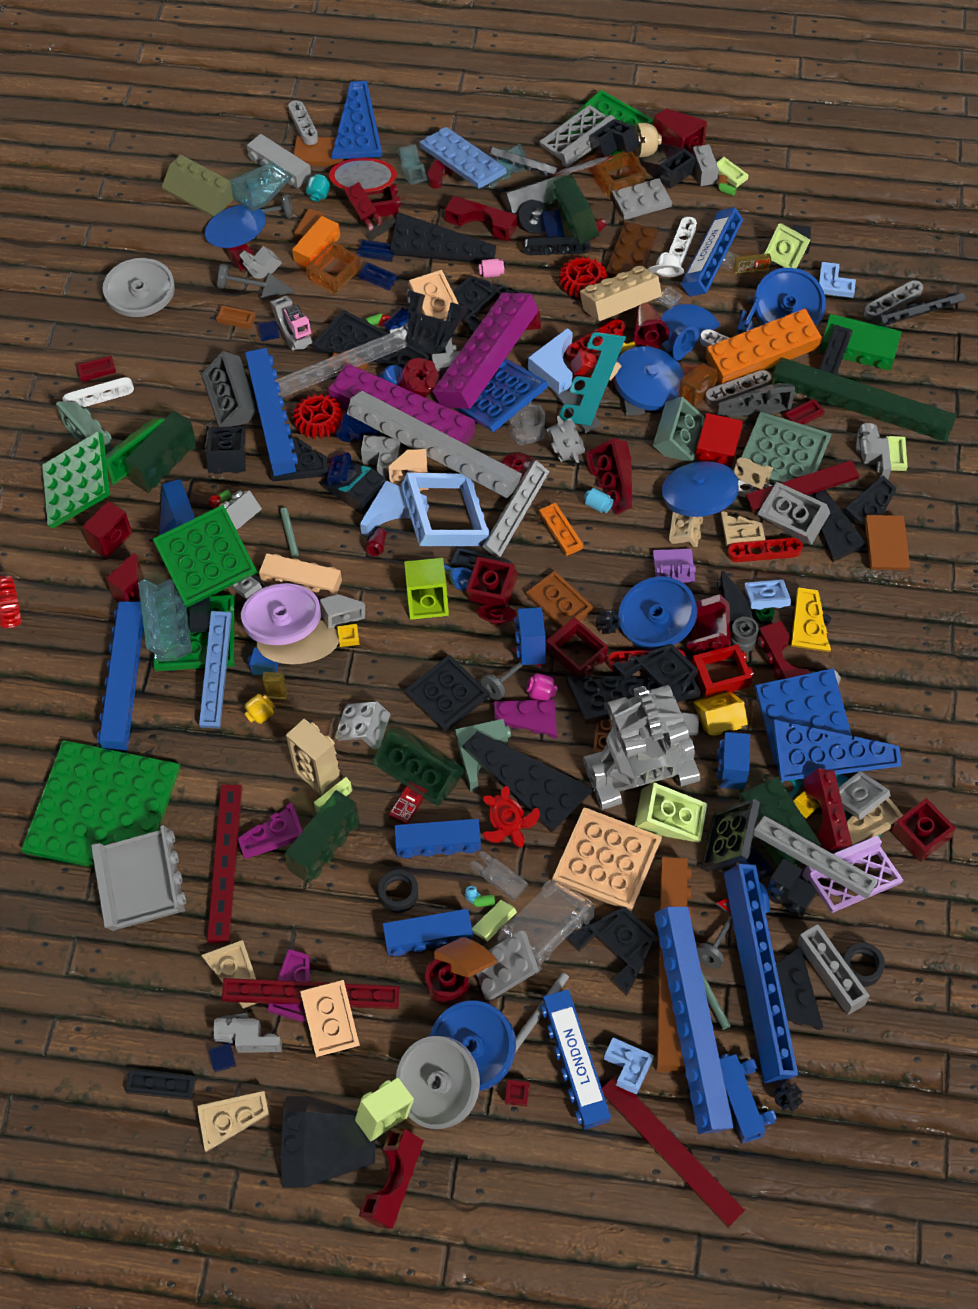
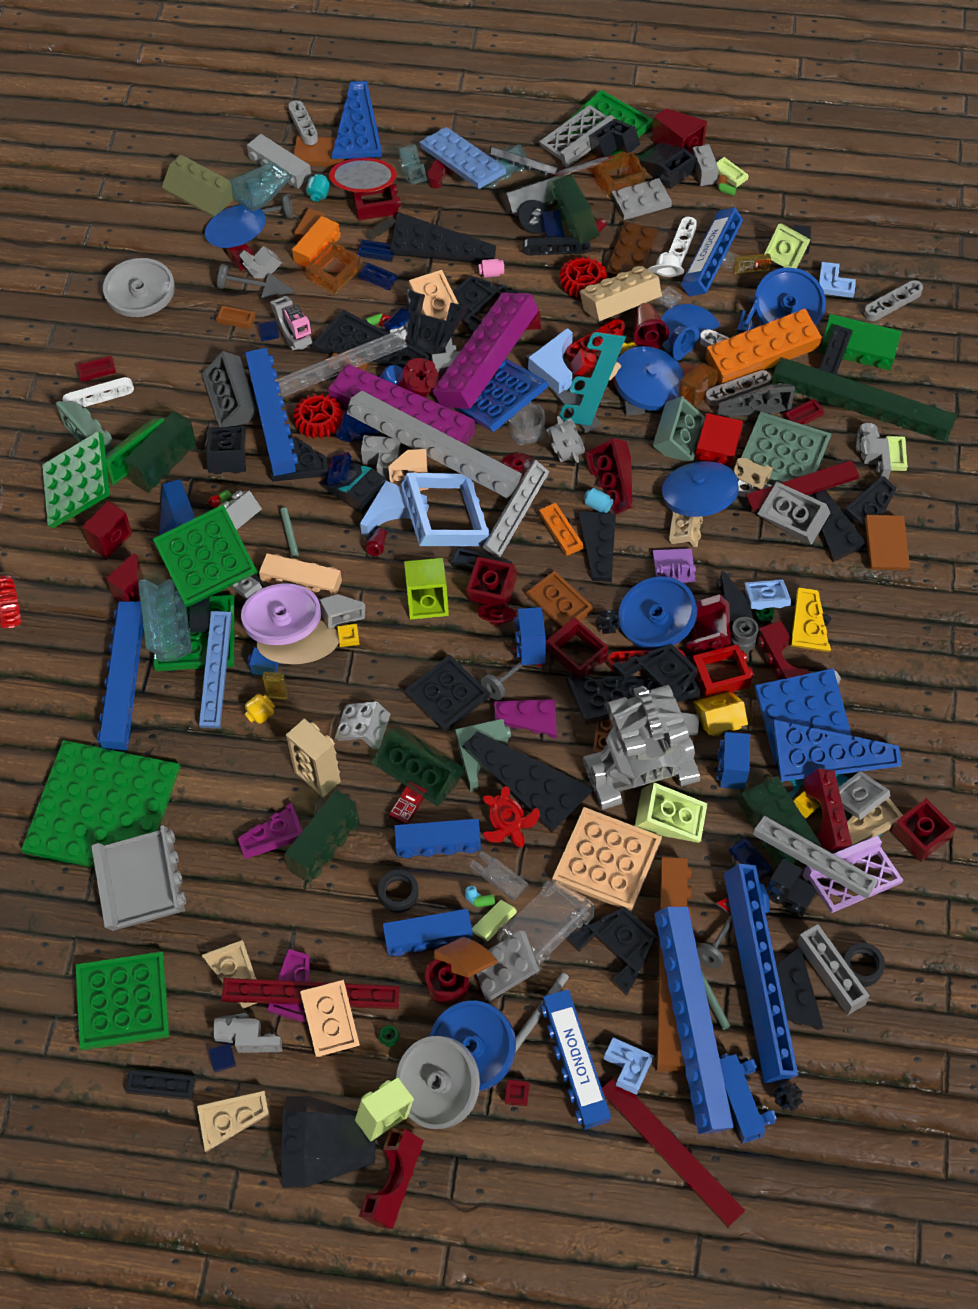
(122, 1001): none -> green plate
(225, 864): dark red tile -> none
(343, 787): yellowish green tile -> none
(362, 204): dark red hinge -> none
(389, 1030): none -> dark green plate
(459, 577): blue piece -> none
(462, 211): dark red arch -> none
(541, 687): dark pink head -> none
(598, 537): none -> black wing
(648, 139): tan cylinder -> none
(730, 835): black plate -> none
(741, 529): tan wing -> none
(766, 553): red beam -> none
(916, 309): black wing -> none

